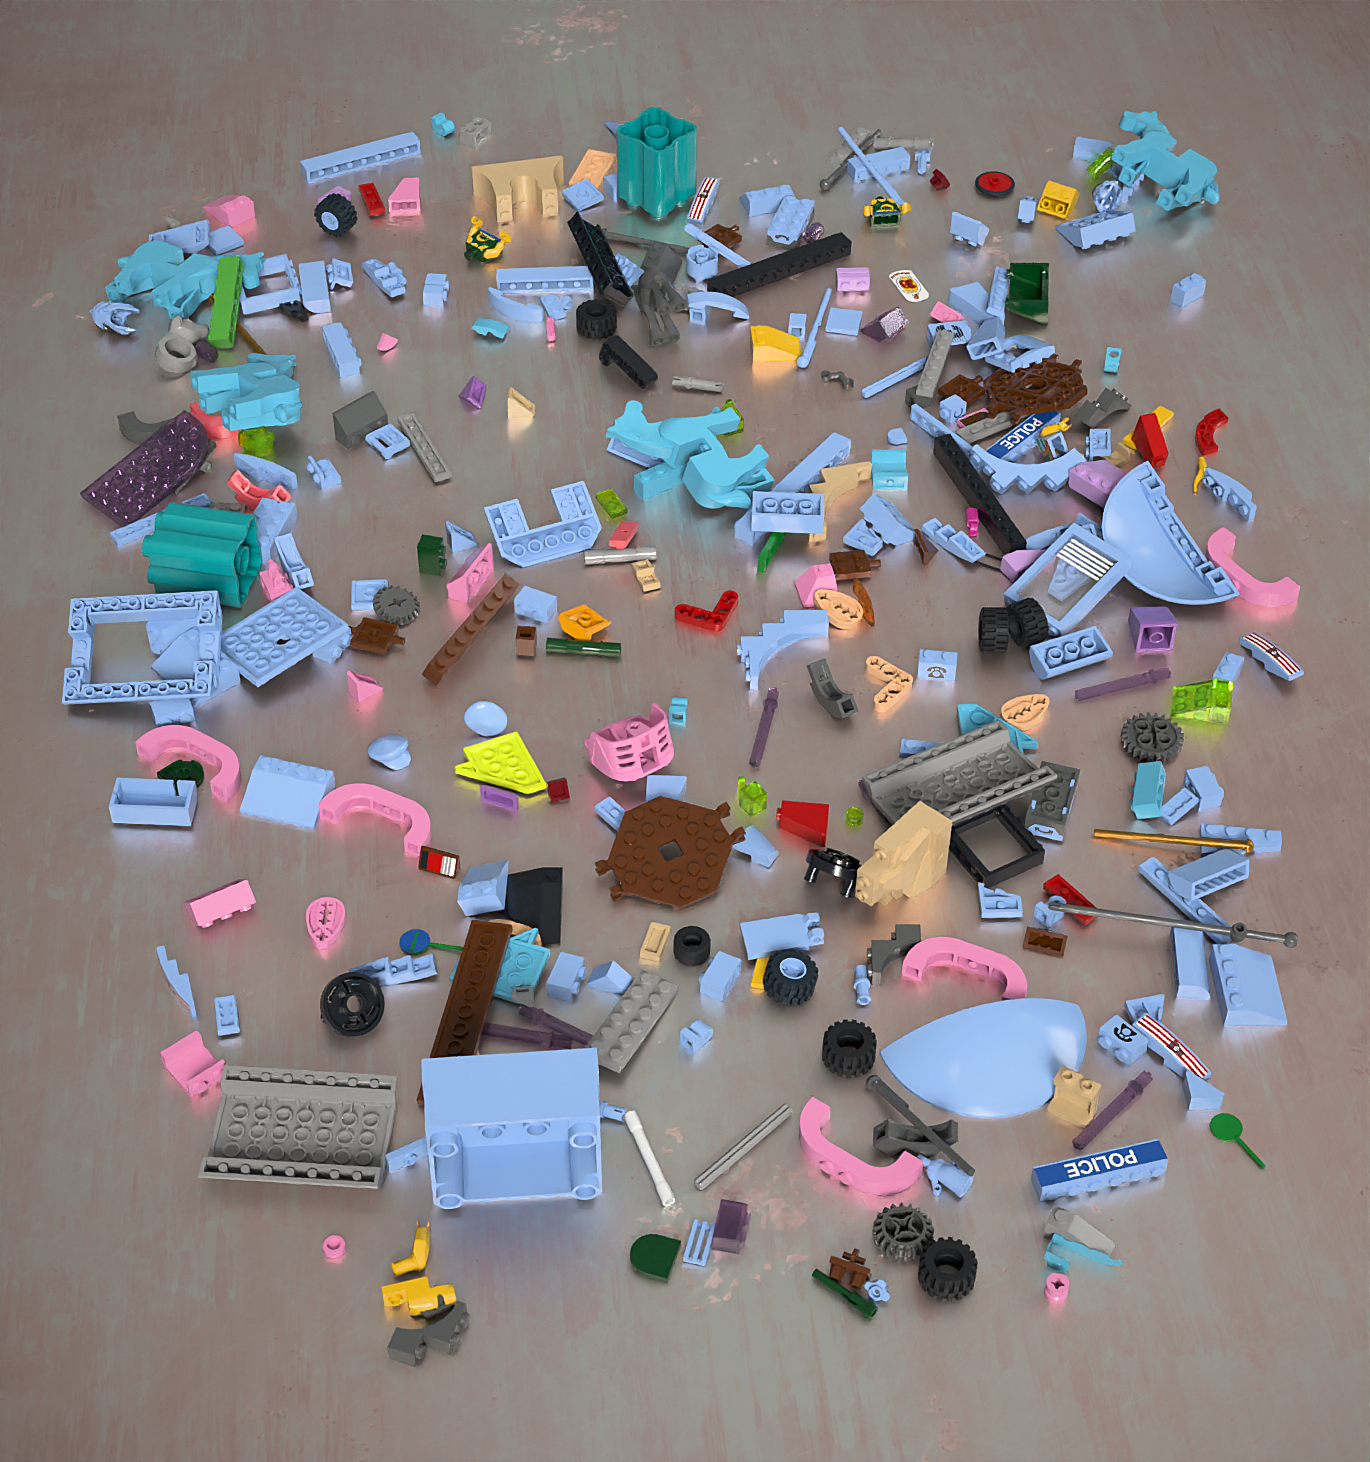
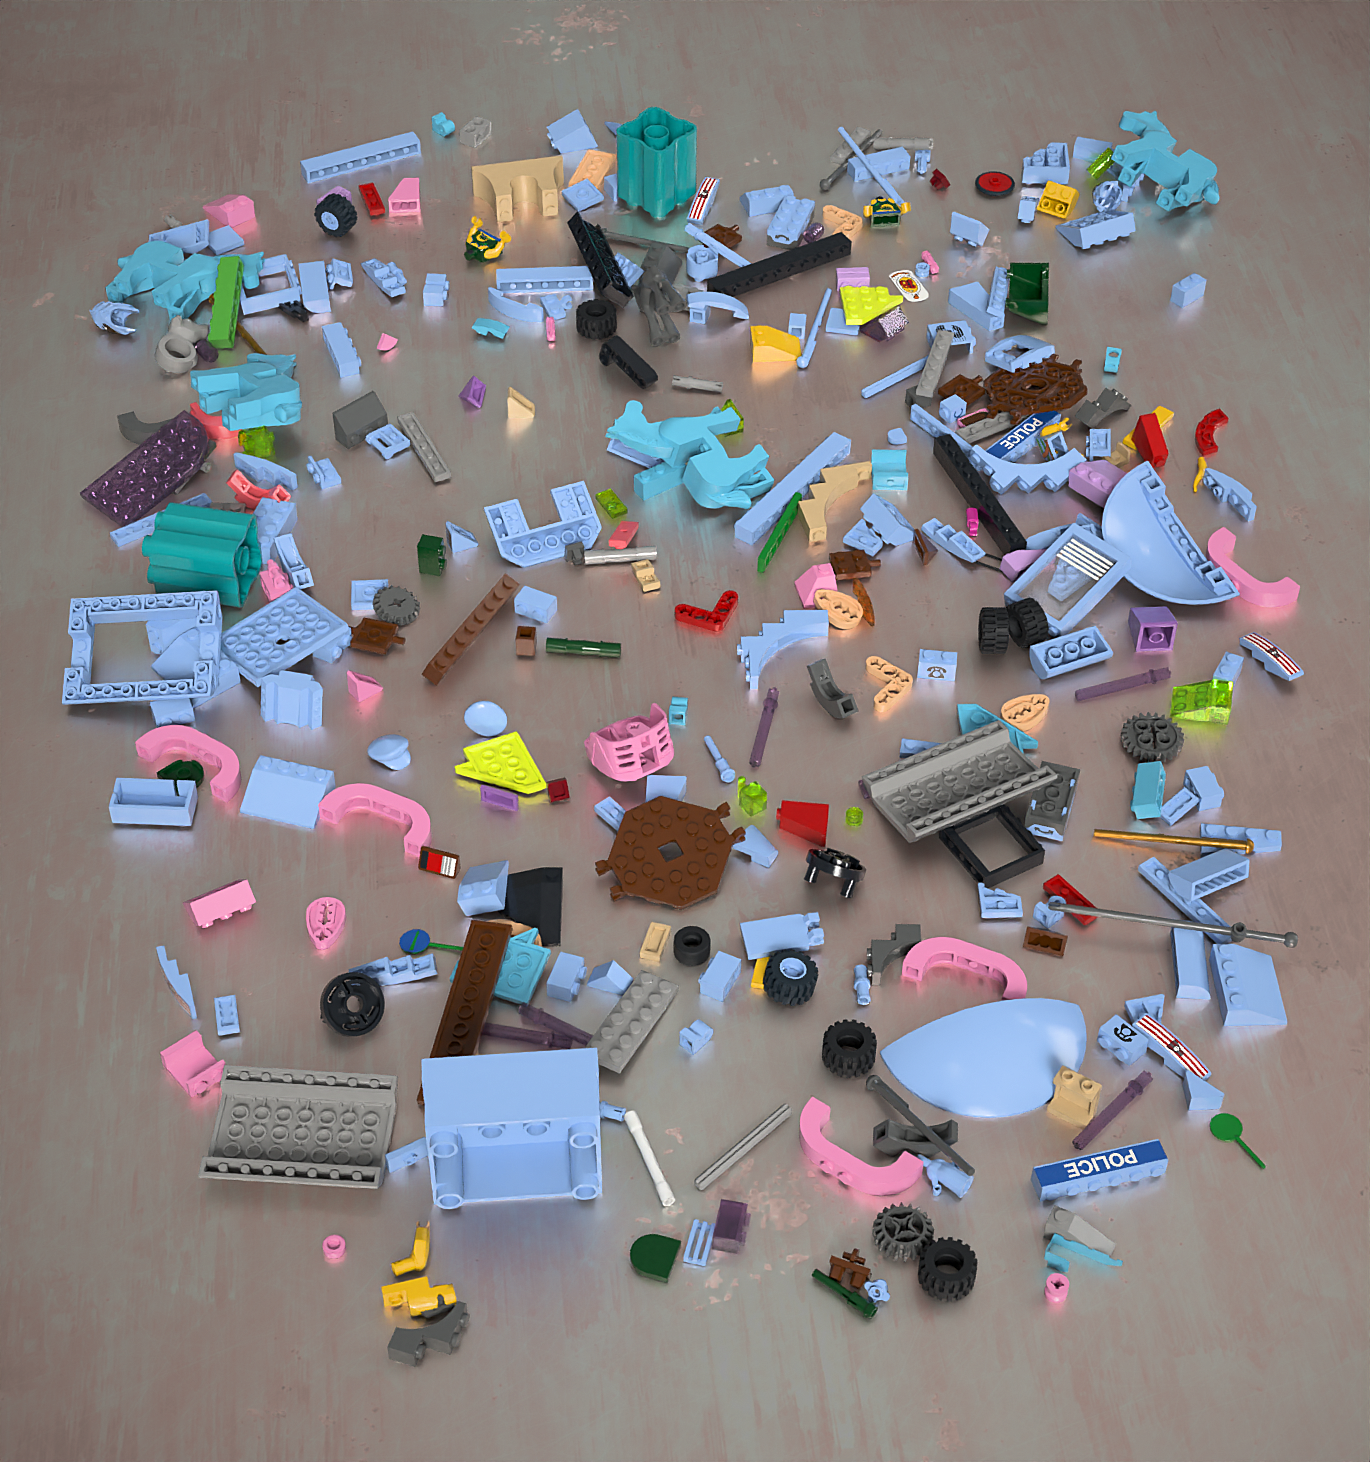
(291, 699): none -> light blue slope
(471, 575): bright pink slope -> none
(523, 995): light grey slope -> none
(571, 134): none -> light blue slope
(574, 552): none -> dark grey tile
(581, 622): light orange slope -> none
(726, 773): none -> light blue pin
(787, 512): light blue brick -> none
(827, 376): dark grey arm -> none
(834, 213): none -> light nougat beam
(866, 303): none -> neon yellow wing
(906, 857): tan panel -> none
(922, 269): none -> light blue bush
(926, 256): none -> bright pink axle
(945, 314): bright pink plate -> none
(987, 339): light blue slope -> none
(1047, 165): none -> light blue brick

